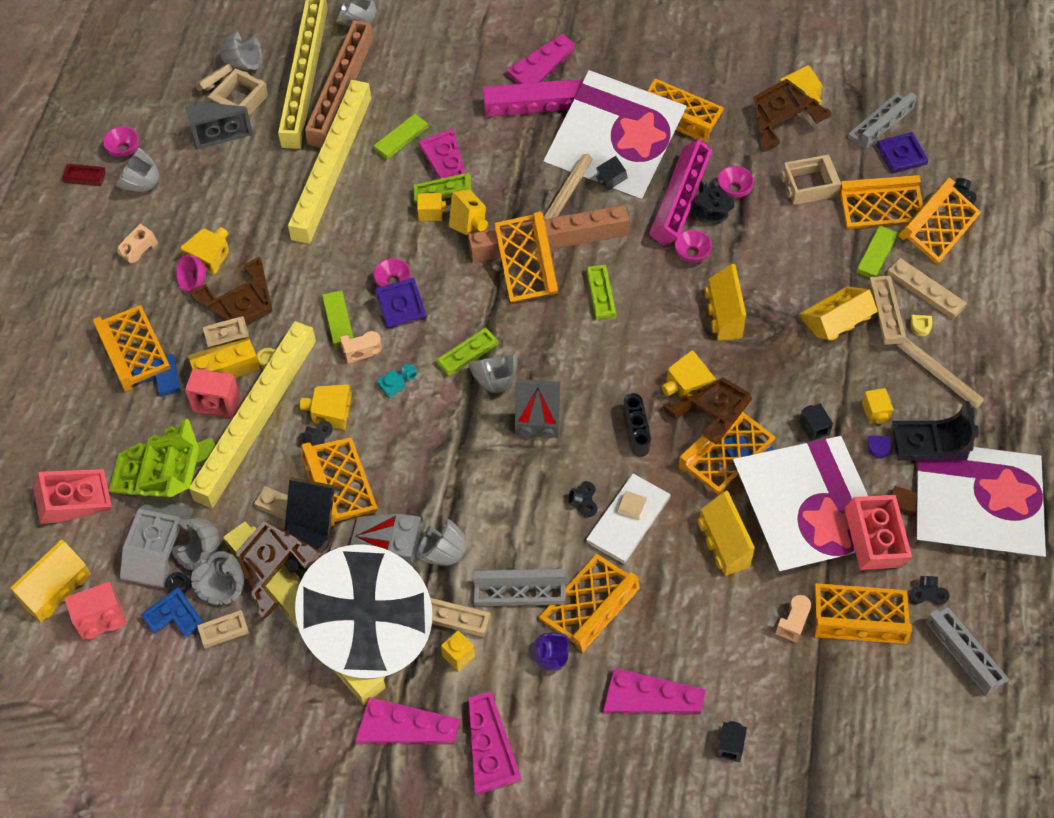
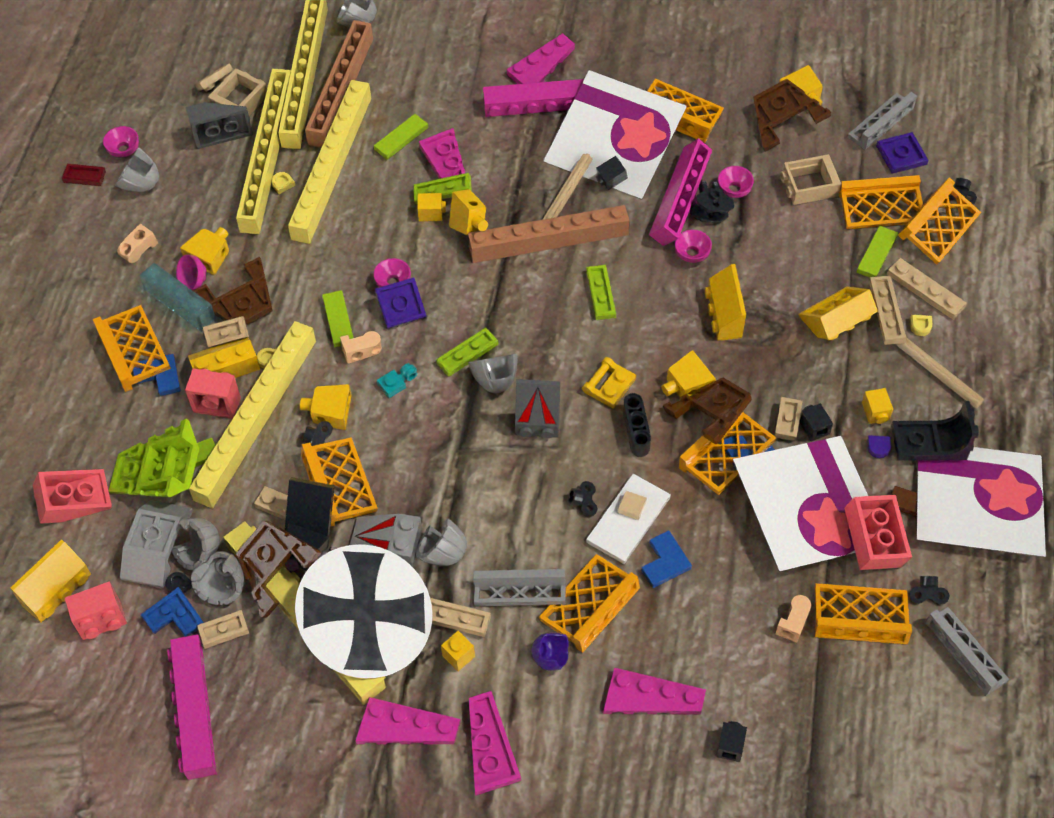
(177, 297): none -> clear light blue brick
(192, 707): none -> dark pink brick
(244, 55): light grey hair -> none
(263, 156): none -> light yellow brick
(282, 182): none -> light yellow tile
(544, 255): light orange fence -> none
(614, 387): none -> yellow plate
(671, 560): none -> blue tile
(726, 535): yellow slope -> none
(788, 419): none -> tan plate

